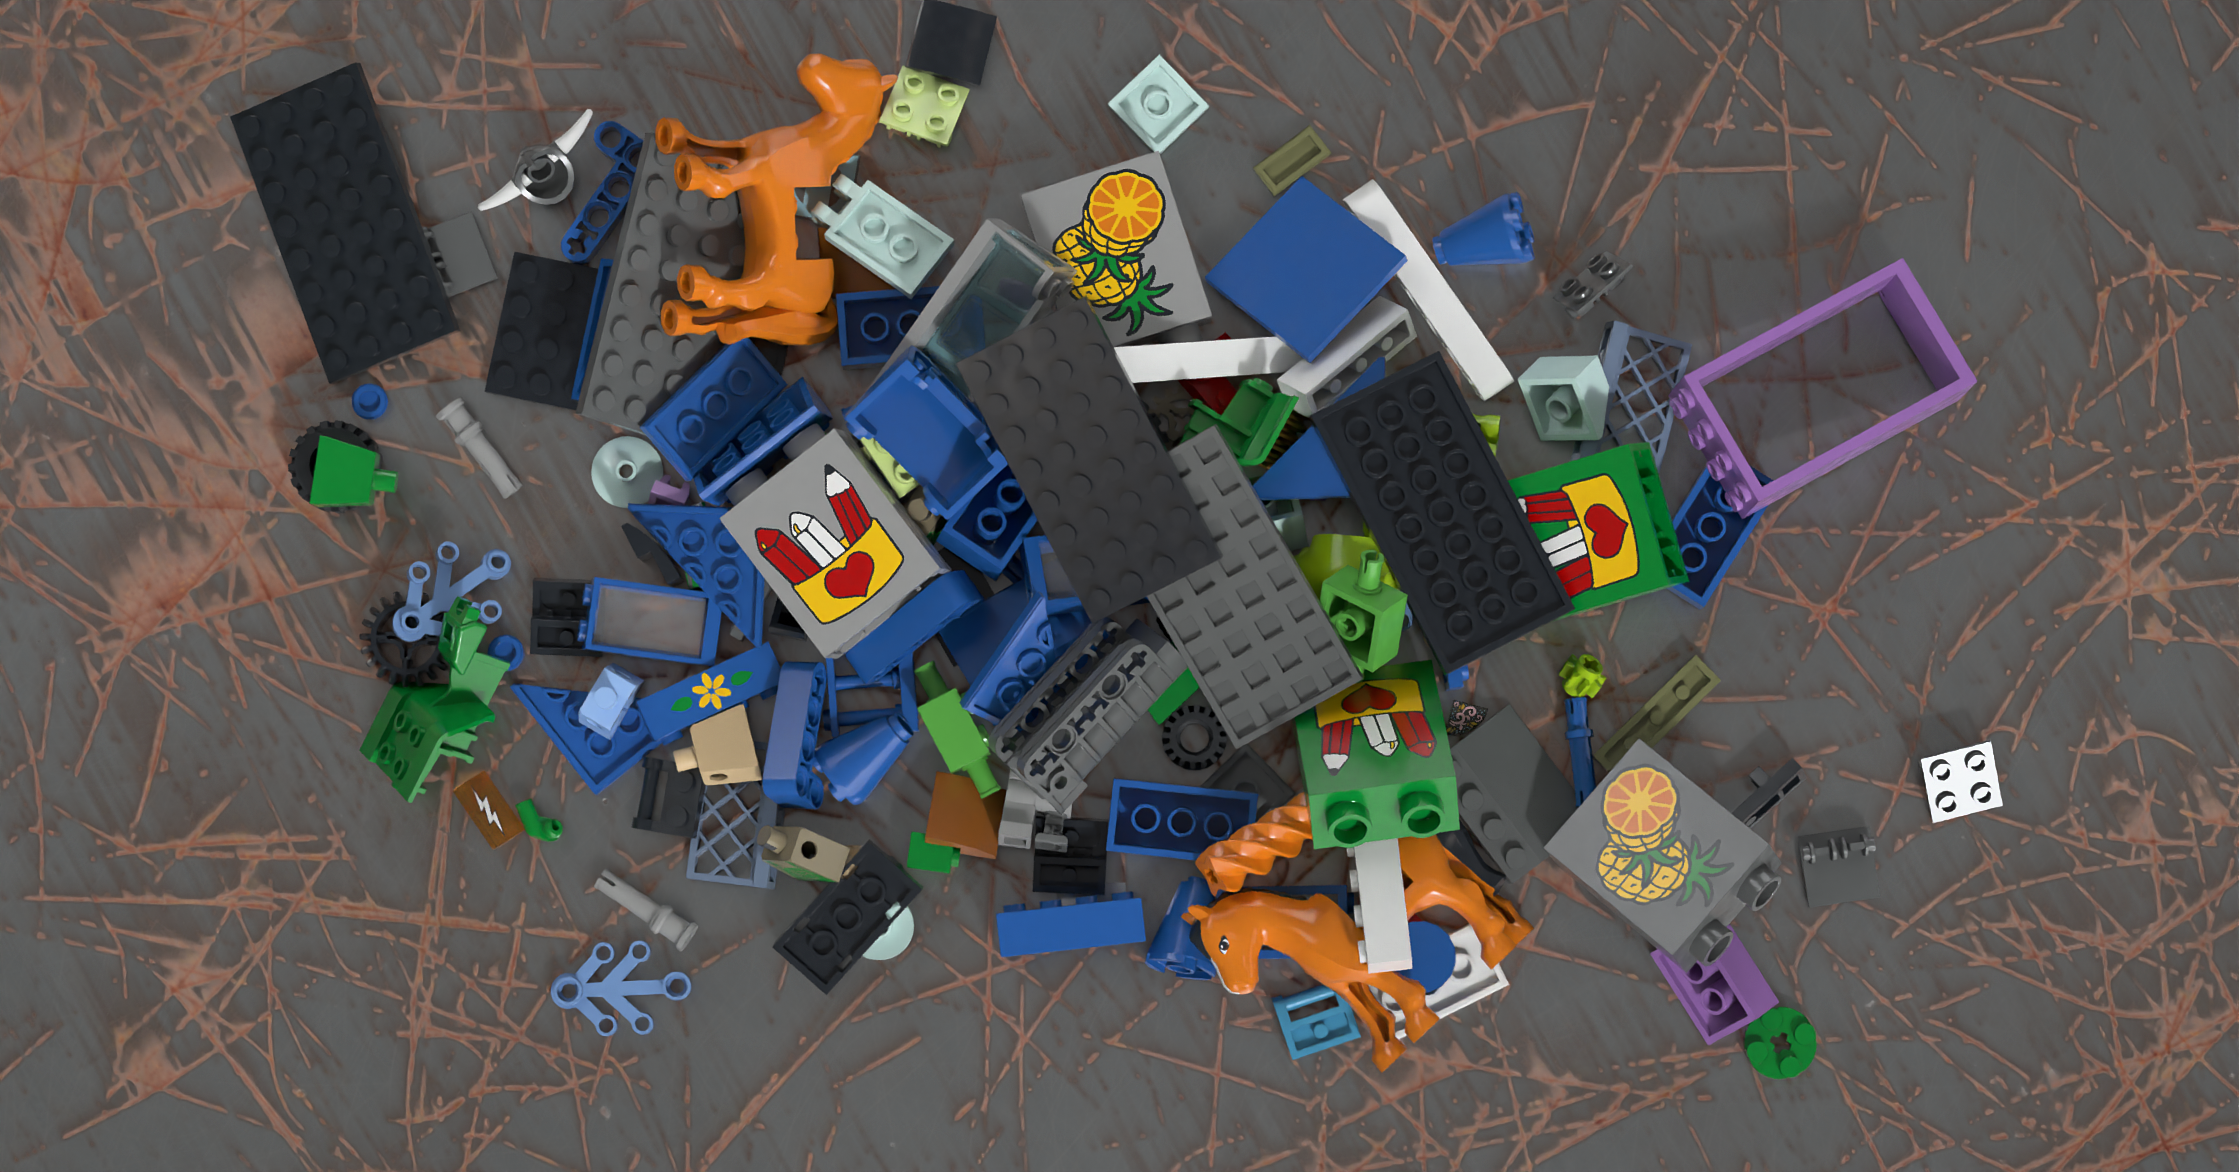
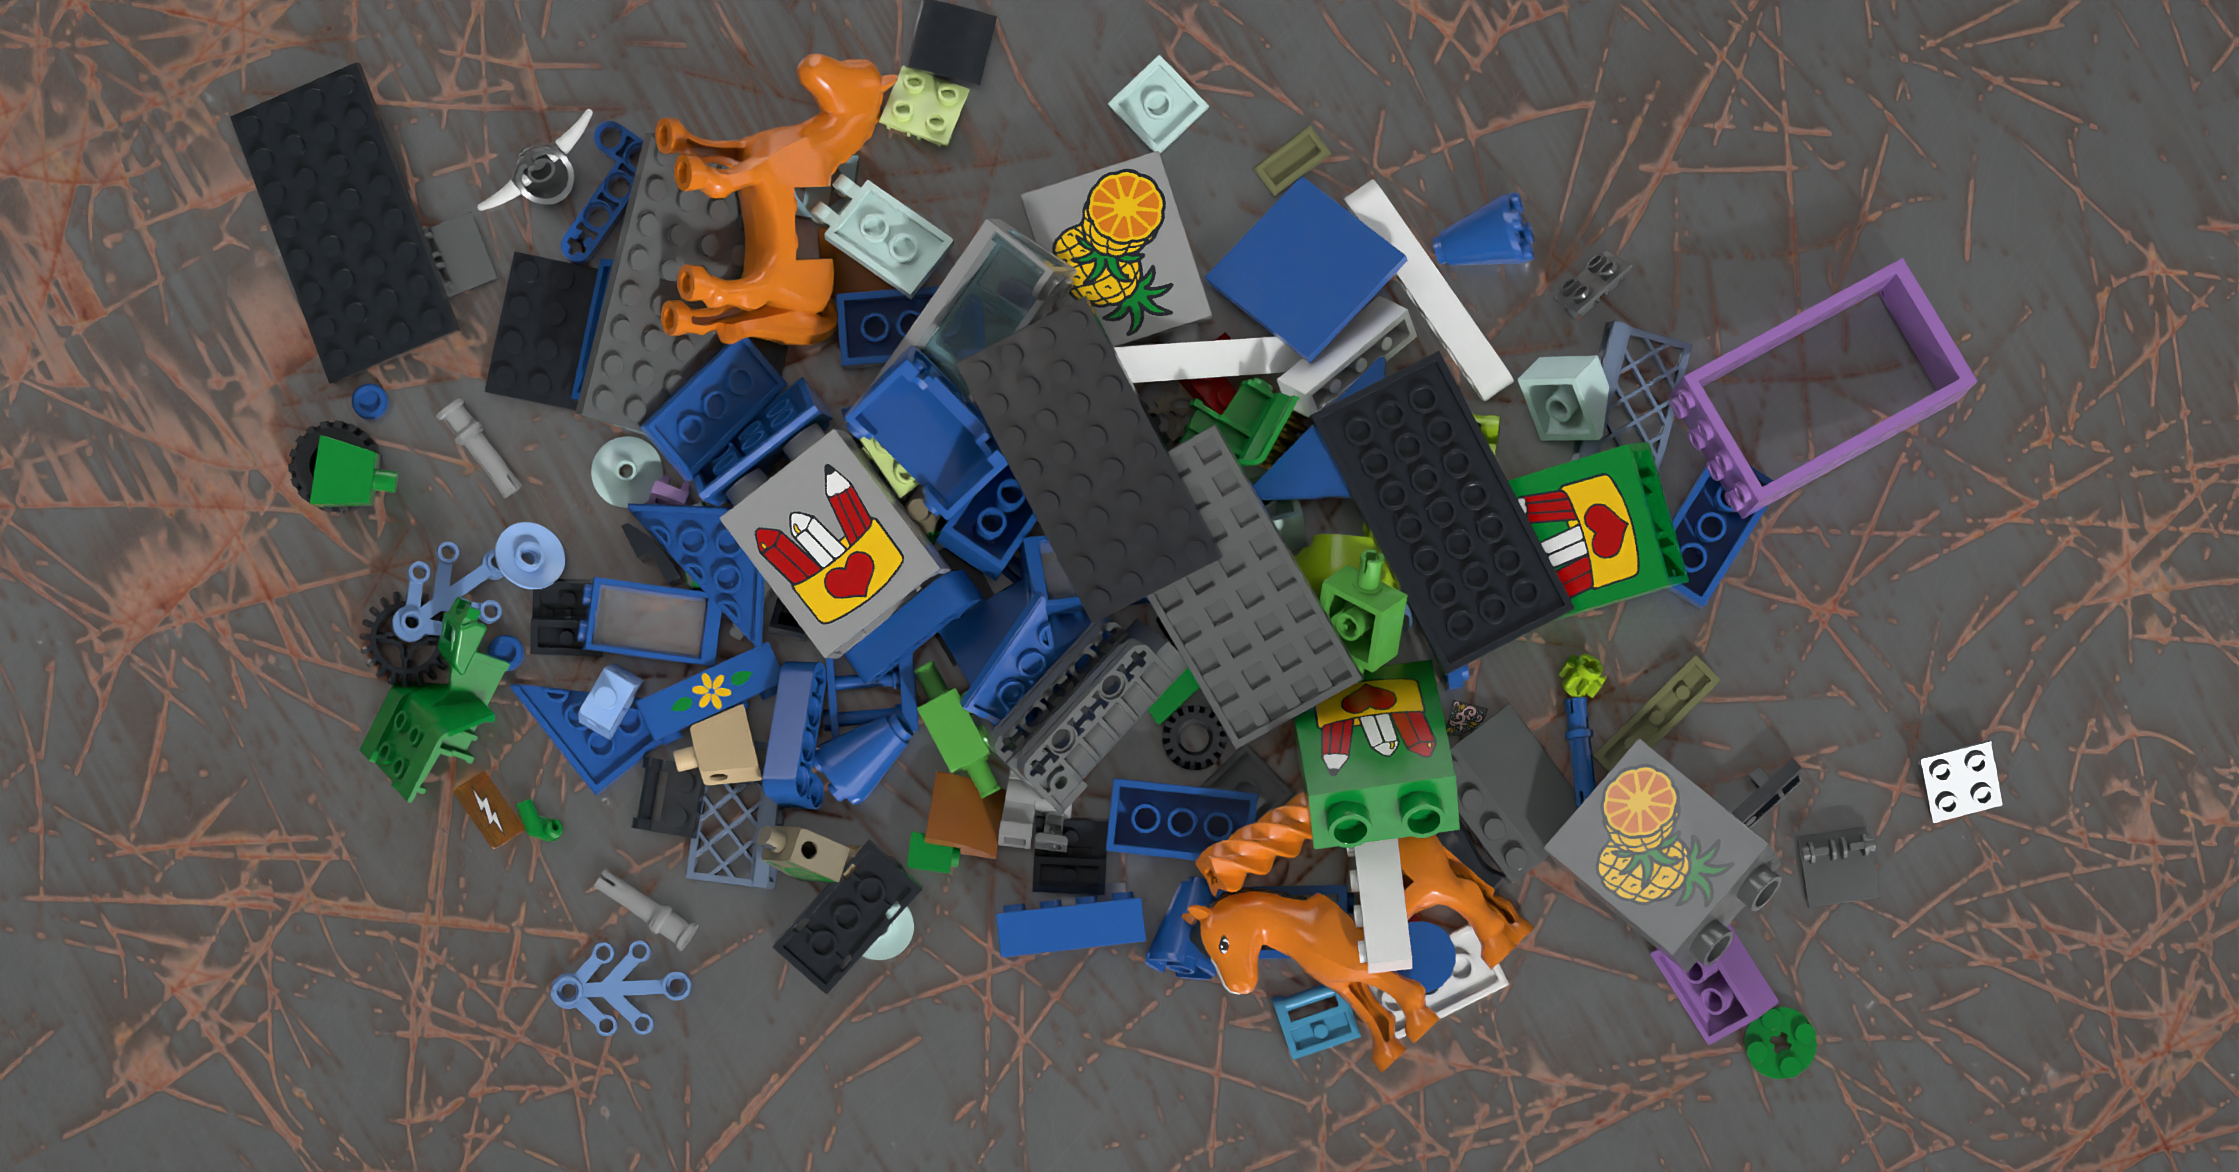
(537, 545): none -> light blue dish

